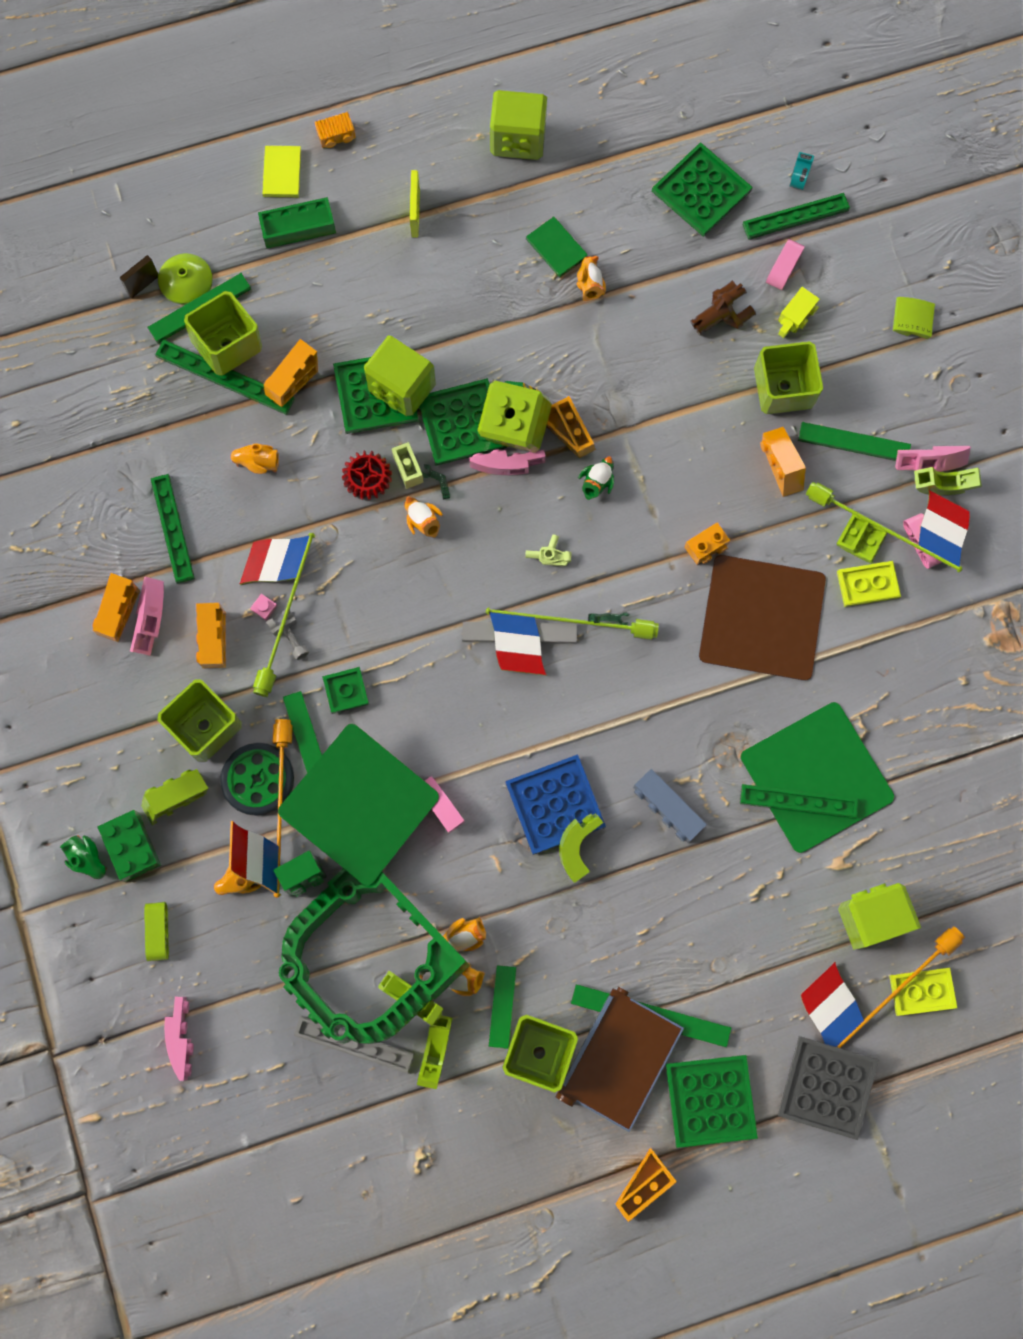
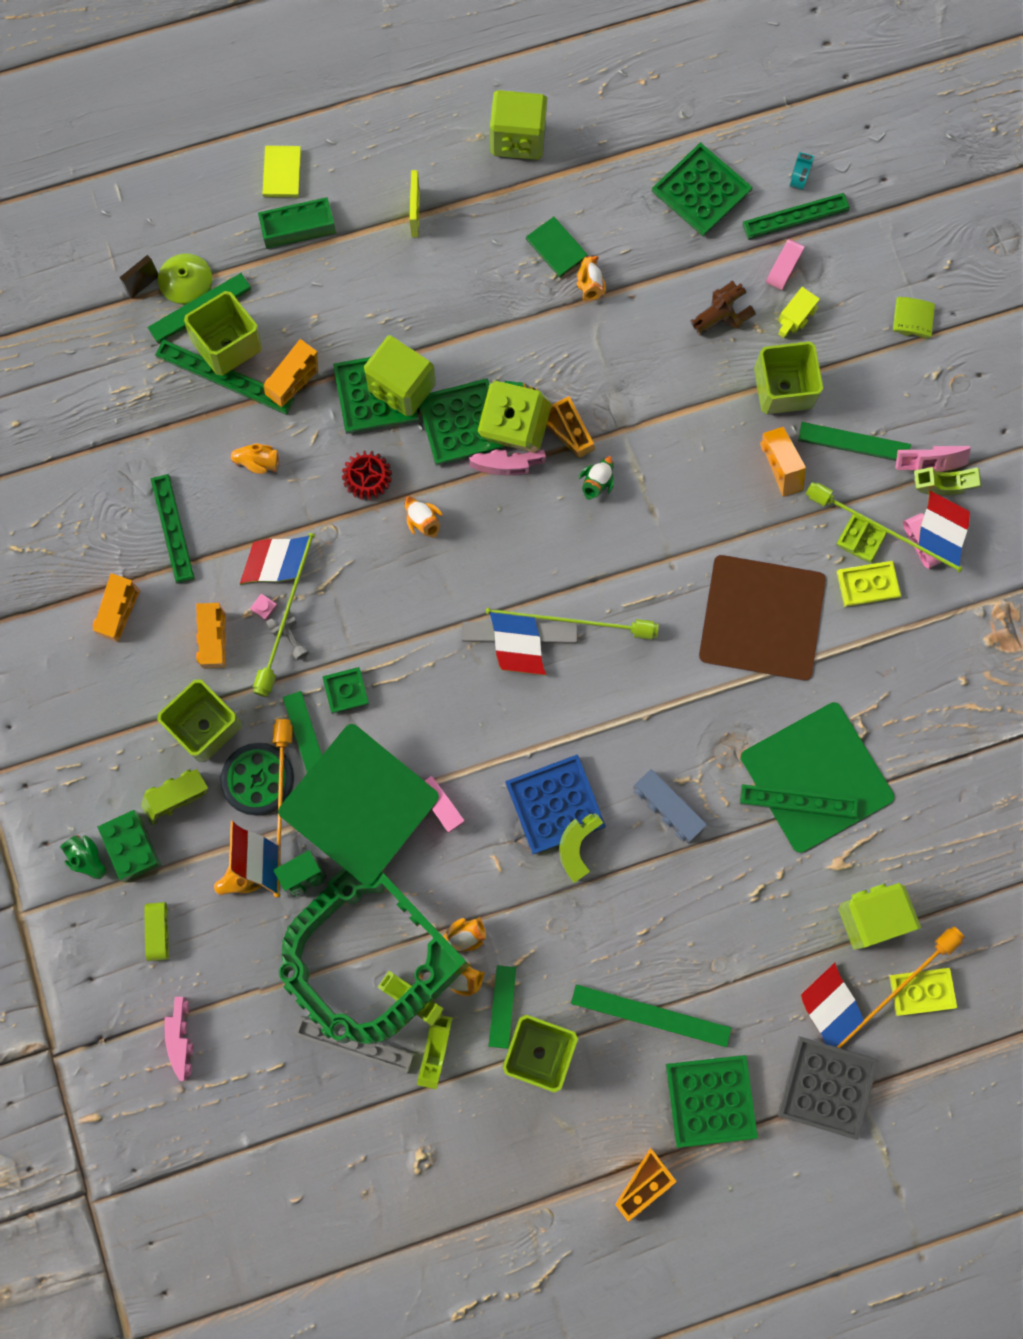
(149, 616): bright pink slope -> none
(335, 130): light orange brick -> none
(407, 465): yellowish green brick -> none
(440, 477): clear green arm -> none
(550, 555): yellowish green piece -> none
(607, 617): clear green arm -> none
(620, 1060): reddish brown door -> none
(707, 544): light orange brick -> none

